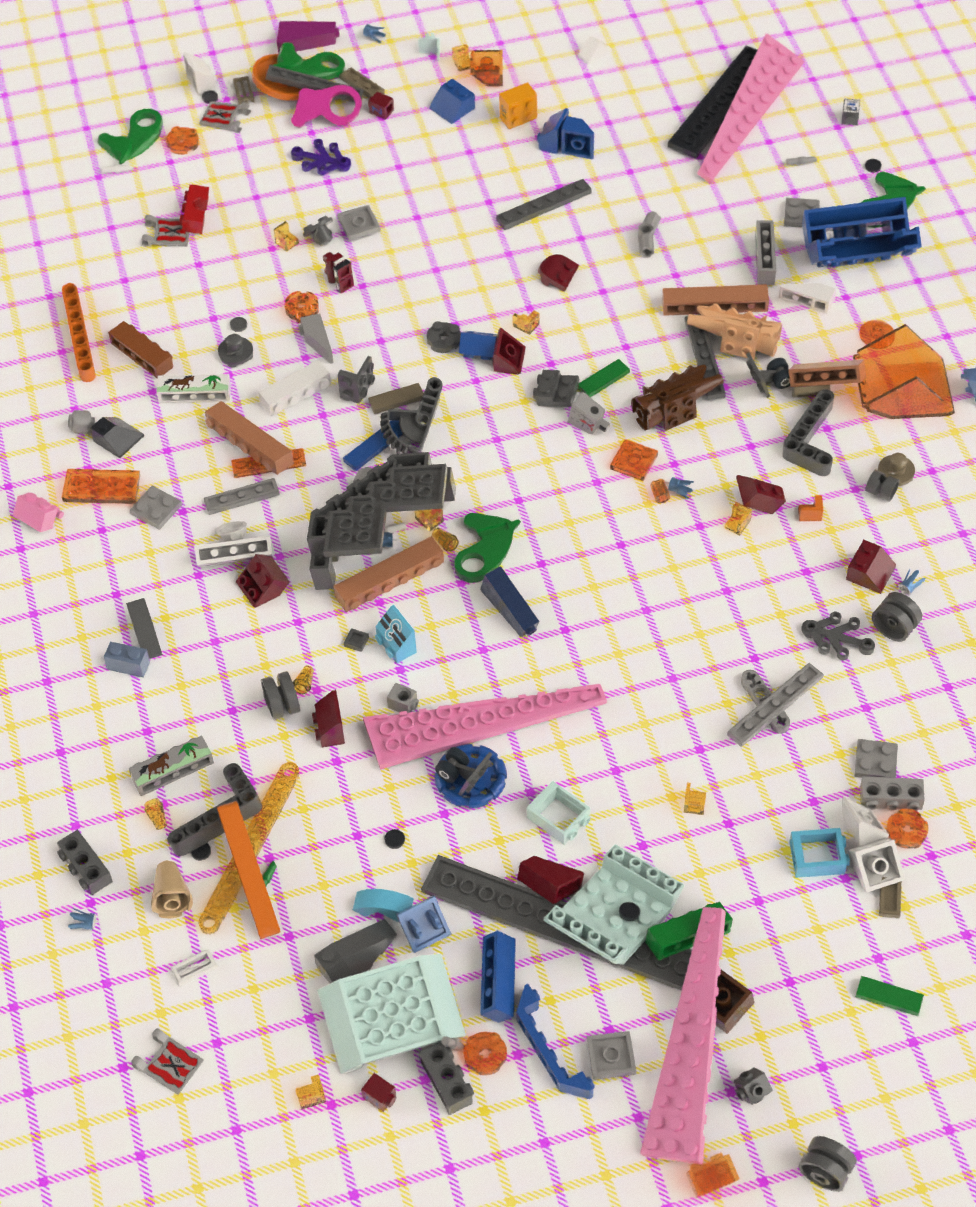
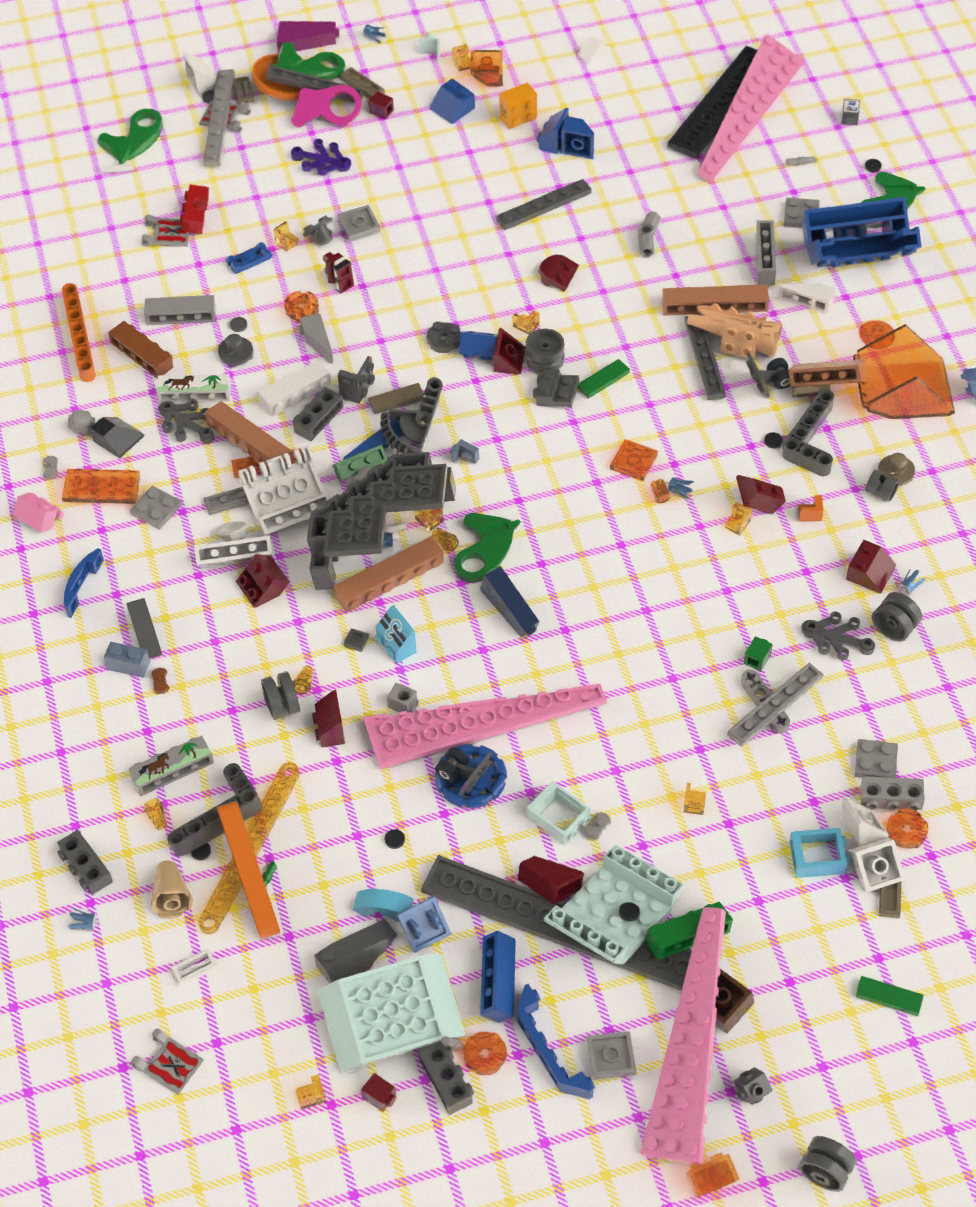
(50, 467): none -> light grey piece
(87, 565): none -> blue slope
(160, 682): none -> dark orange piece
(170, 409): none -> dark grey plant
(180, 310): none -> light grey brick
(189, 137): clear orange plate -> none
(219, 118): none -> light grey plate
(249, 258): none -> blue plate
(284, 492): none -> white slope
(318, 413): none -> dark grey brick
(350, 466): none -> green tile
(465, 450): none -> sand blue bracket
(545, 350): none -> dark grey wheel
(587, 415): light grey torso -> none
(598, 825): none -> light grey piece
(673, 399): reddish brown piece -> none
(758, 653): none -> green brick
(773, 440): none -> black piece

